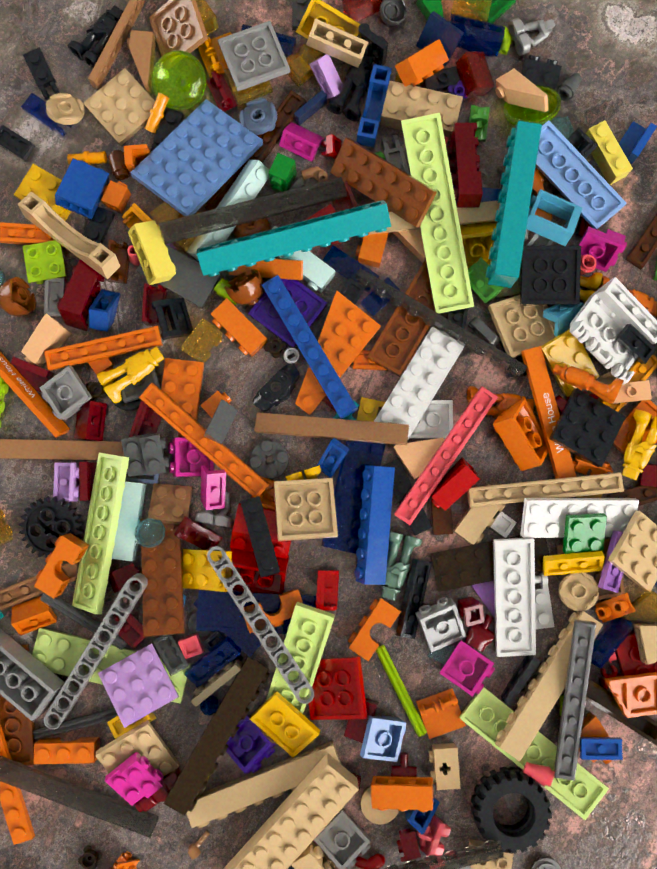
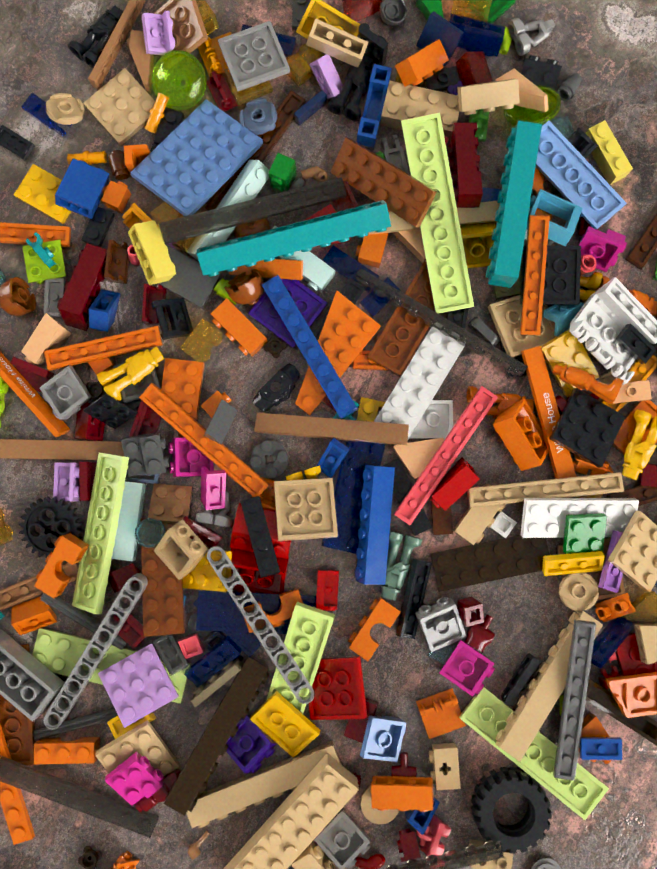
(41, 71): black hinge -> none
(44, 253): none -> teal plate
(89, 251): tan arch -> none
(109, 411): none -> black hinge
(158, 33): none -> lavender bracket
(175, 557): none -> tan window
(209, 705): clear blue plate -> none
(290, 351): white hinge -> none
(300, 141): dark pink panel -> none
(332, 145): red tile -> none
(401, 691): lime axle -> none
(479, 282): bright green plate -> none
(486, 594): medium lavender tile -> none
(488, 96): none -> tan brick
(514, 597): white plate -> none
(534, 275): none -> orange tile
(539, 773): coral cone -> none
(543, 607): white plate -> none
(635, 140): blue panel -> none

